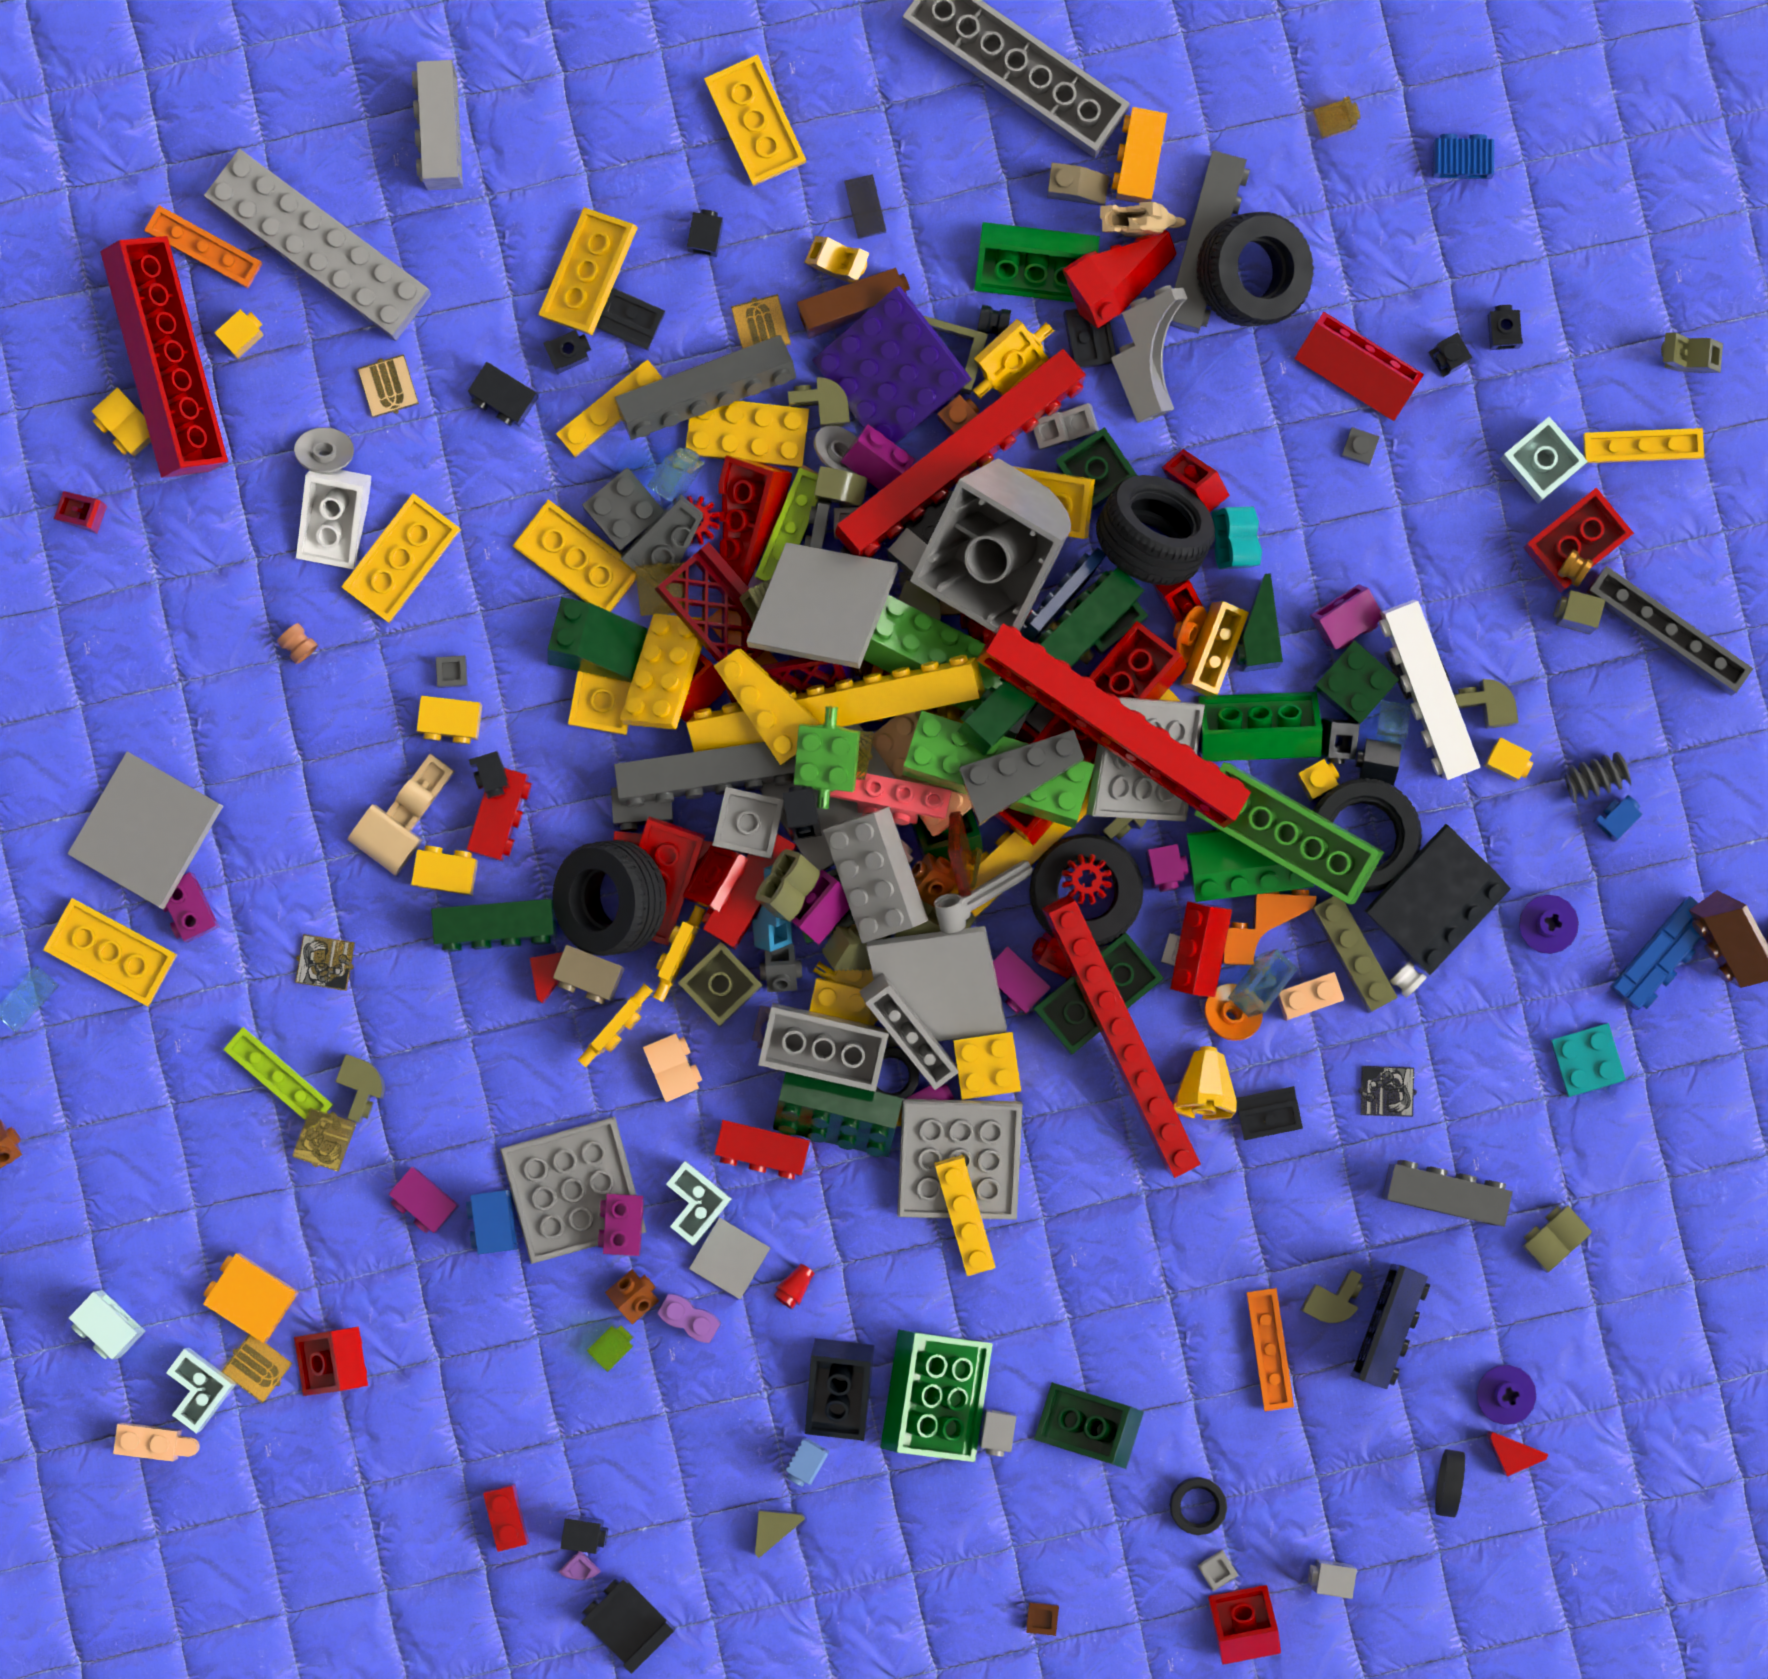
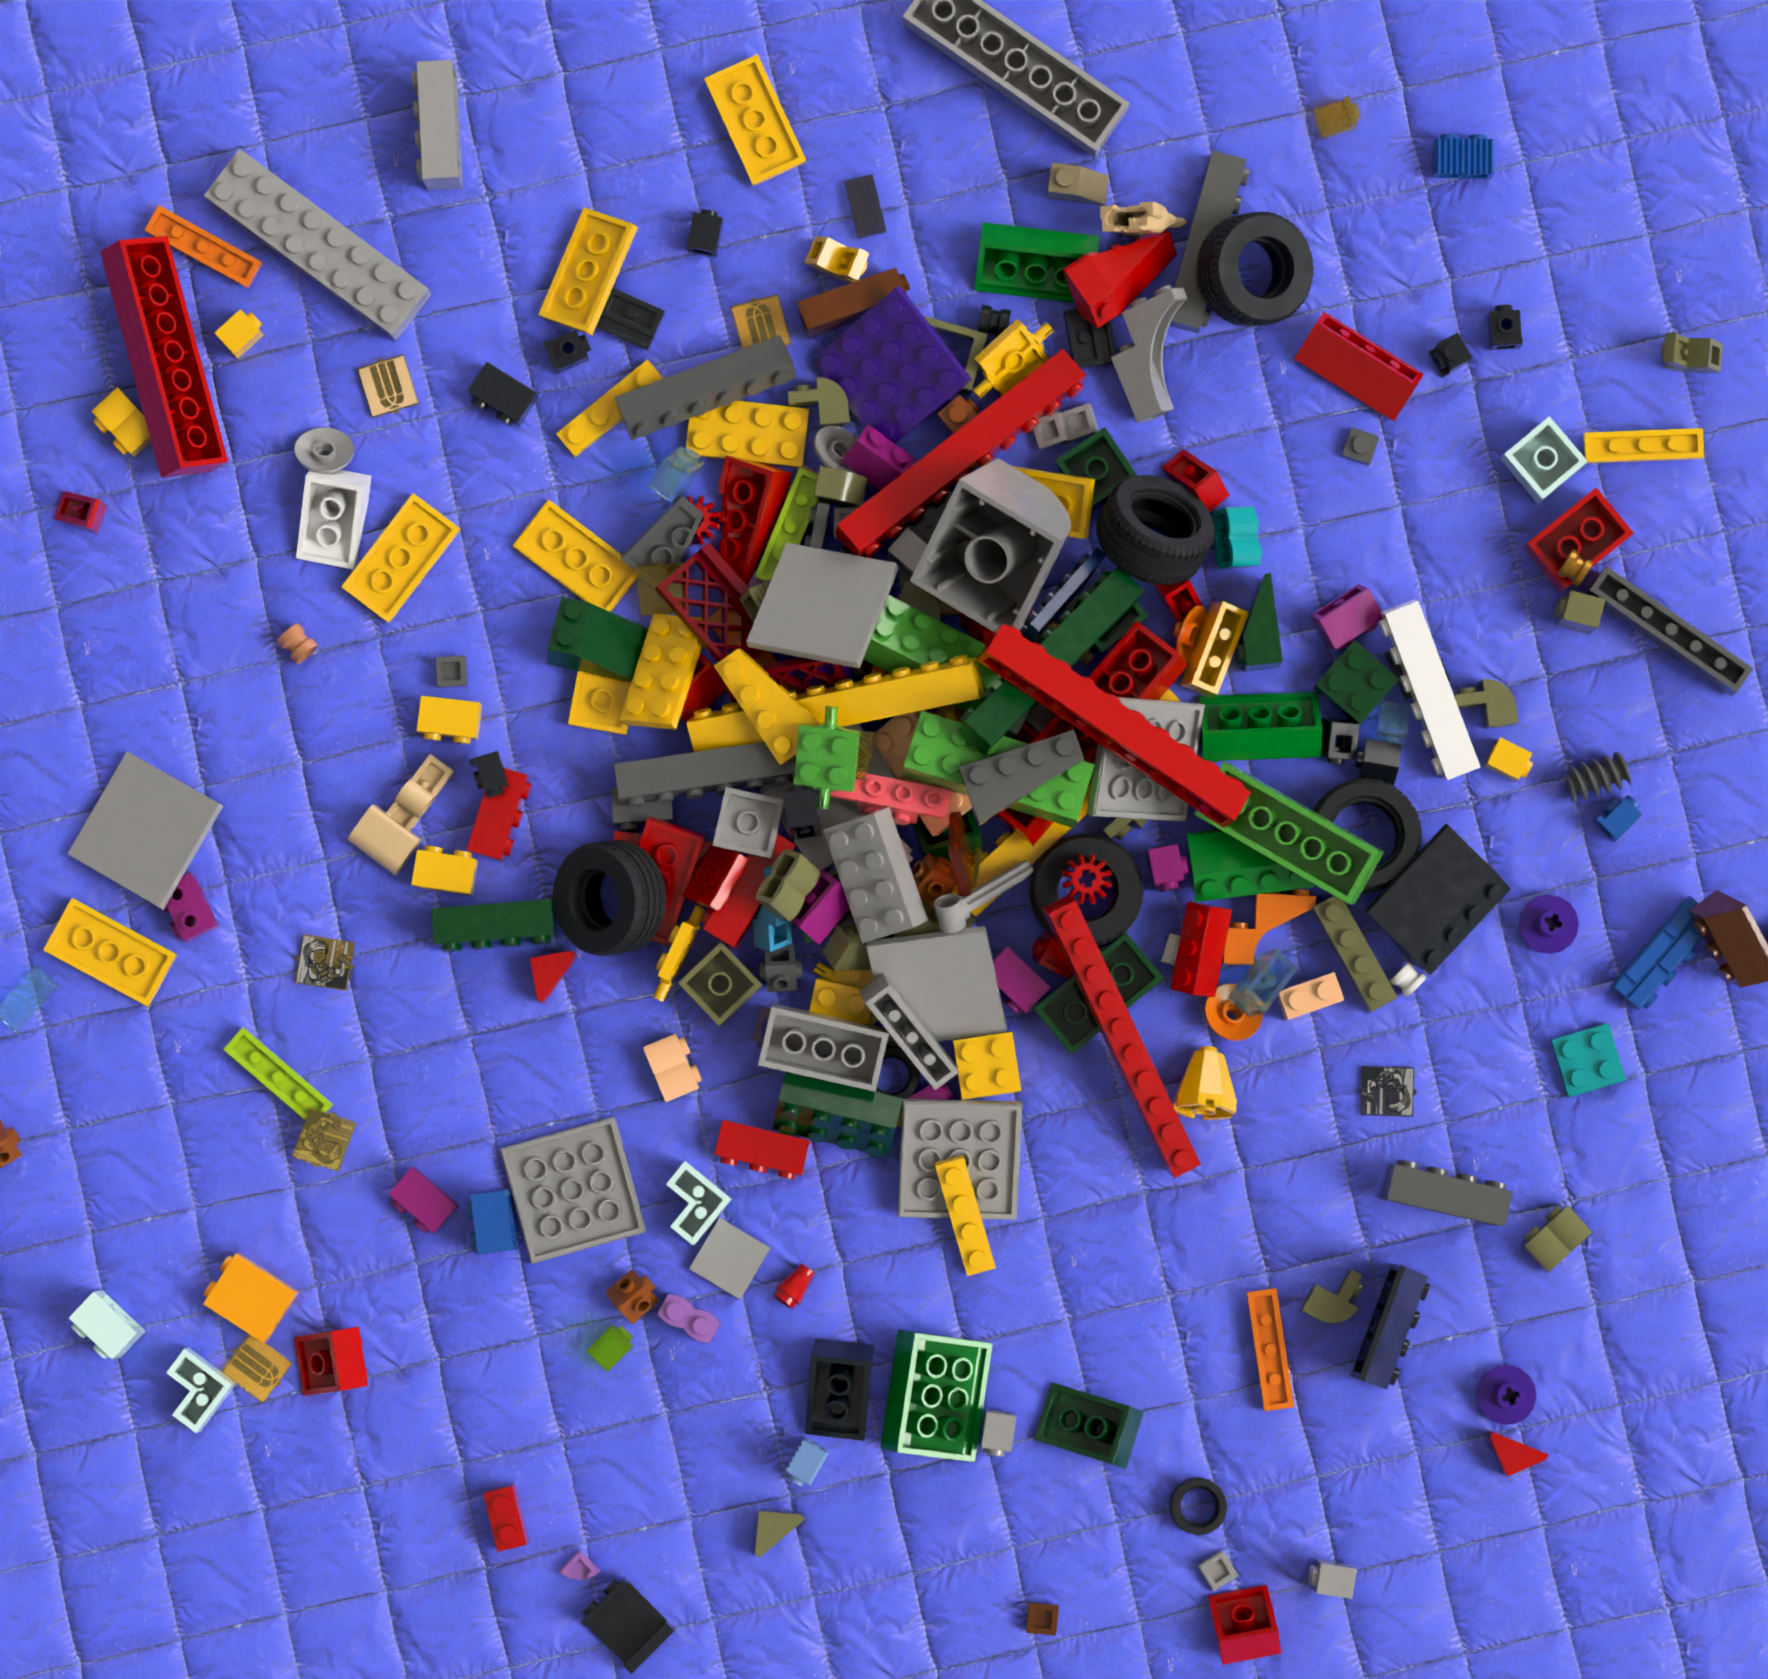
(153, 1442): light nougat brick -> none
(364, 1078): olive brick -> none
(583, 1534): black brick -> none
(588, 973): dark tan brick -> none
(622, 1224): magenta brick -> none
(623, 509): dark grey brick -> none
(625, 1018): yellow plate -> none
(1139, 155): light orange brick -> none
(1269, 1113): black plate -> none
(1318, 779): yellow brick -> none
(1450, 1483): black tyre -> none

